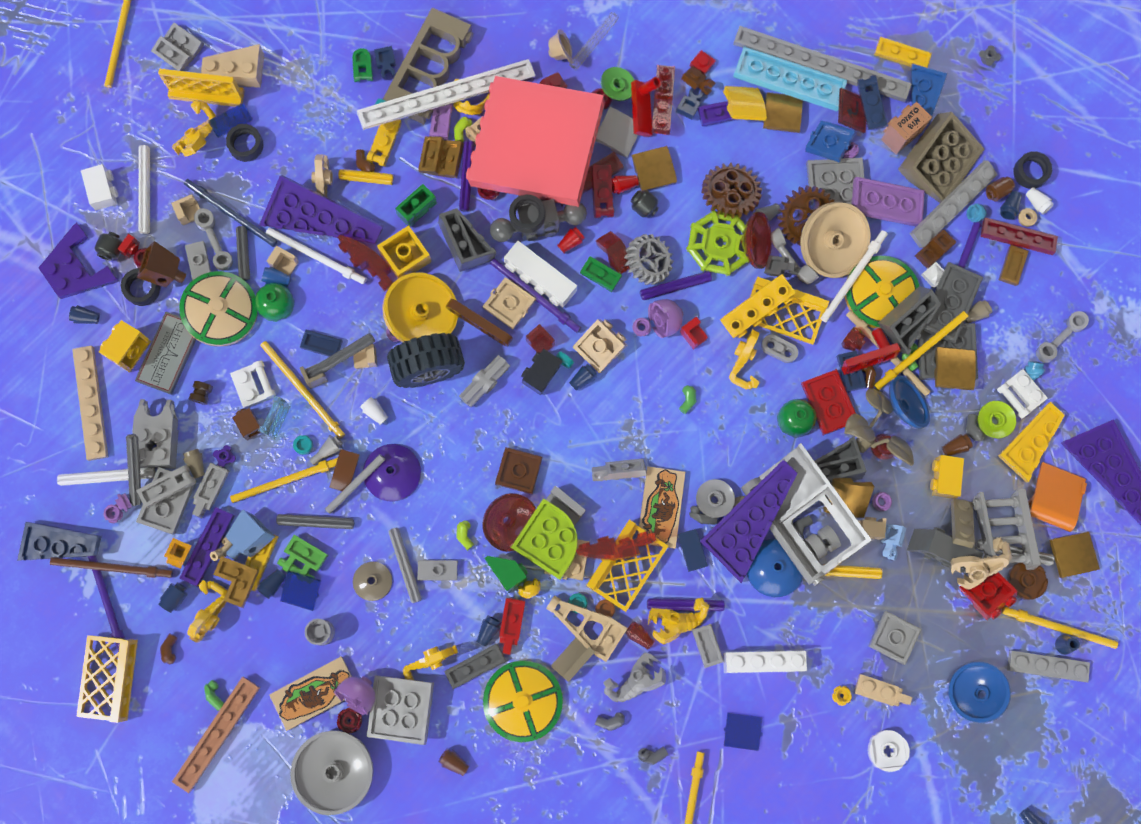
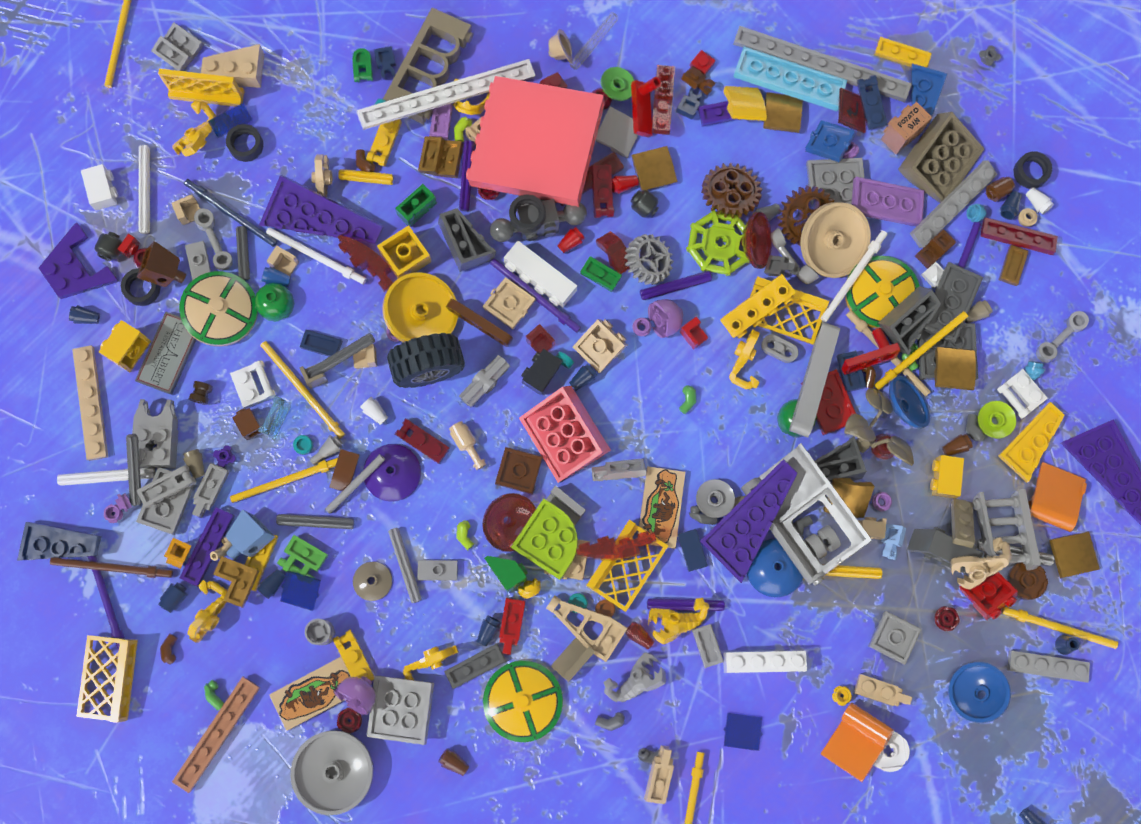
(353, 656): none -> yellow plate
(422, 441): none -> dark red plate
(465, 442): none -> tan piece
(564, 433): none -> coral slope
(660, 777): none -> tan hinge
(814, 379): none -> light grey beam
(854, 339): clear red cone -> none
(857, 742): none -> orange door
(951, 614): none -> dark red plate

